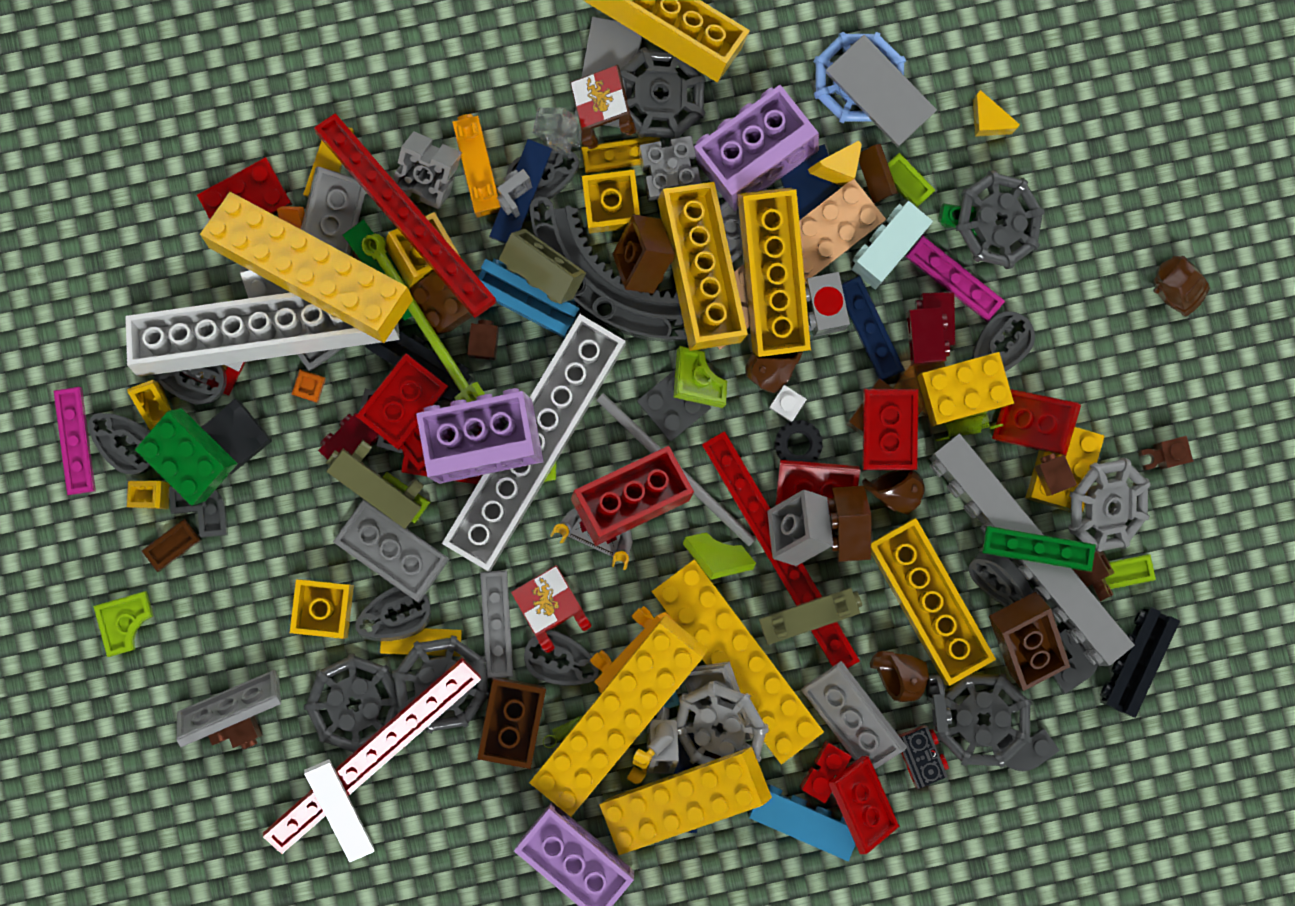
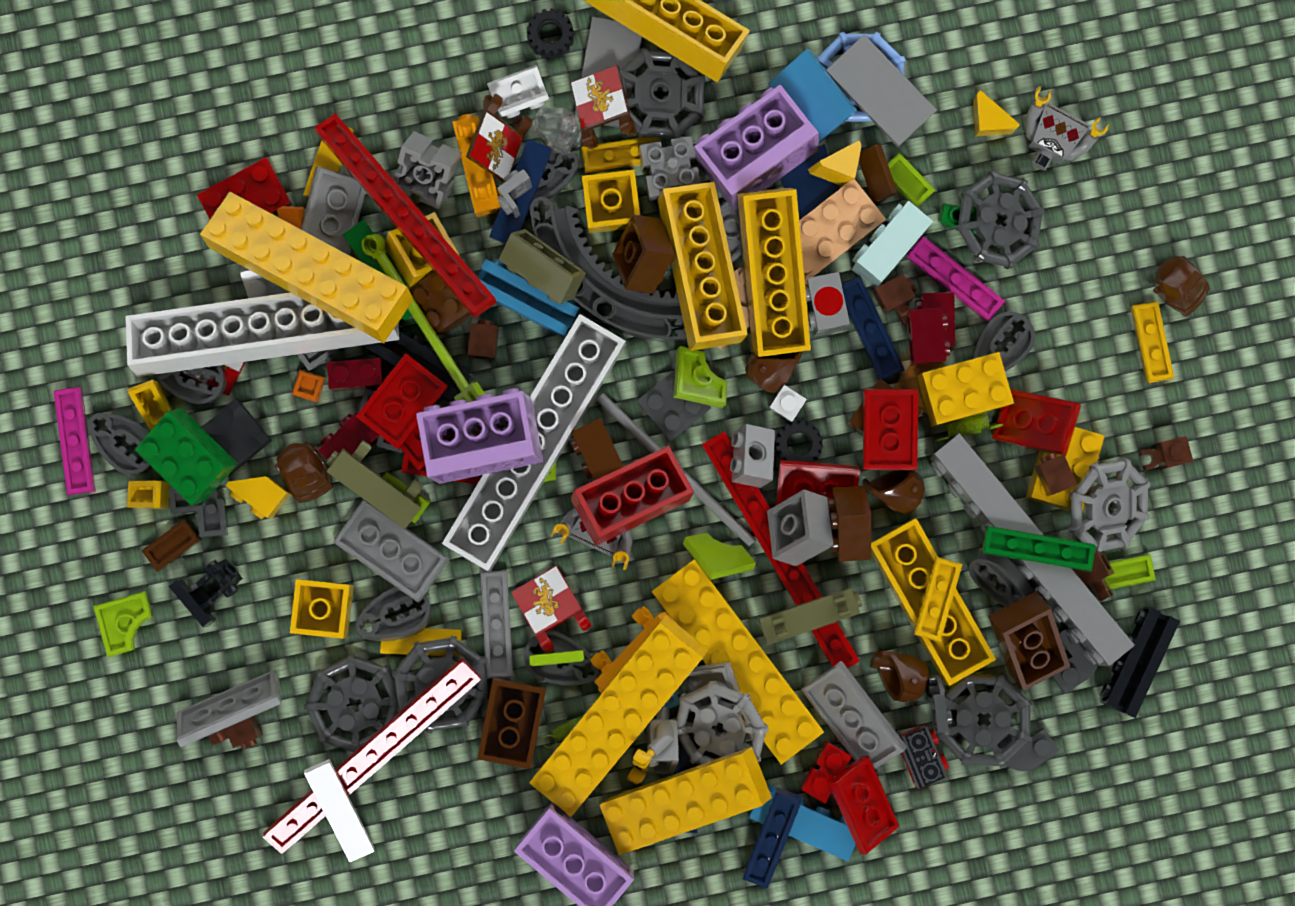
(197, 598): none -> black tile
(261, 493): none -> yellow slope
(303, 472): none -> reddish brown helmet
(355, 374): none -> dark red brick
(496, 142): none -> flag
(519, 91): none -> white bracket
(546, 18): none -> black tyre
(557, 658): none -> lime tile
(597, 449): none -> reddish brown brick
(760, 443): none -> light grey brick
(772, 837): none -> dark blue tile
(815, 93): none -> dark azure tile
(895, 296): none -> copper brick
(937, 599): none -> yellow tile
(1057, 133): none -> light grey torso
(1152, 342): none -> yellow tile

